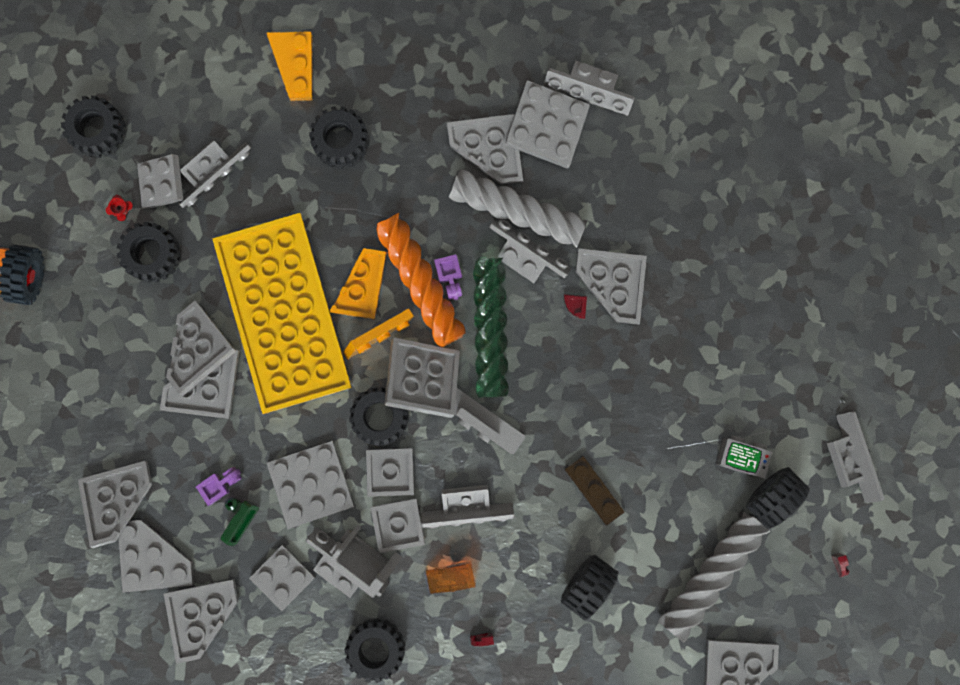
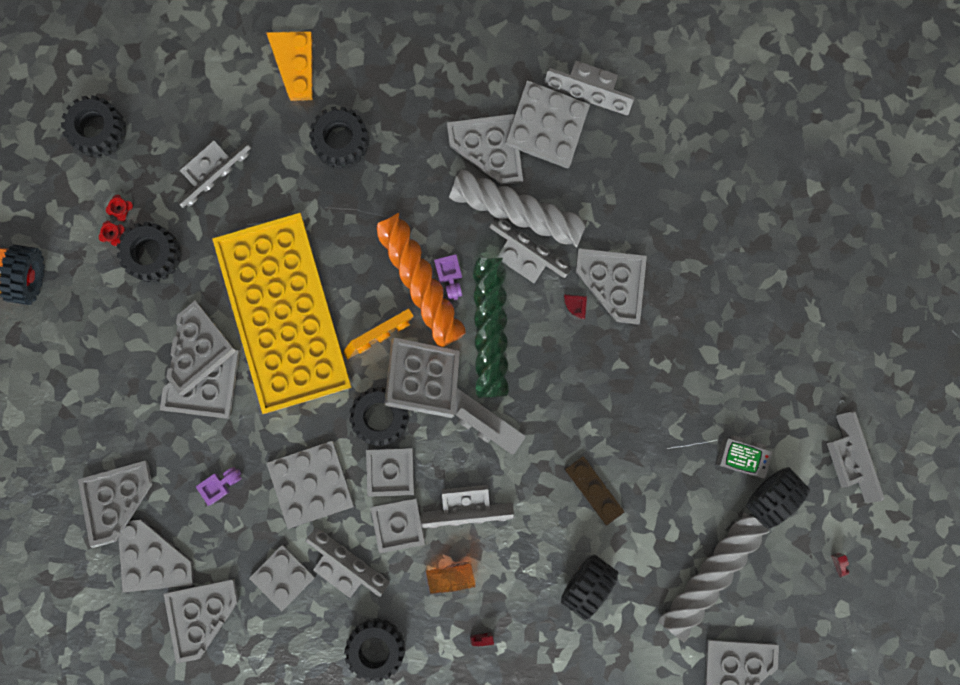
(105, 231): none -> red plate
(160, 181): light grey plate -> none
(244, 515): dark green piece -> none
(362, 290): light orange wing -> none
(362, 562): light grey panel -> none

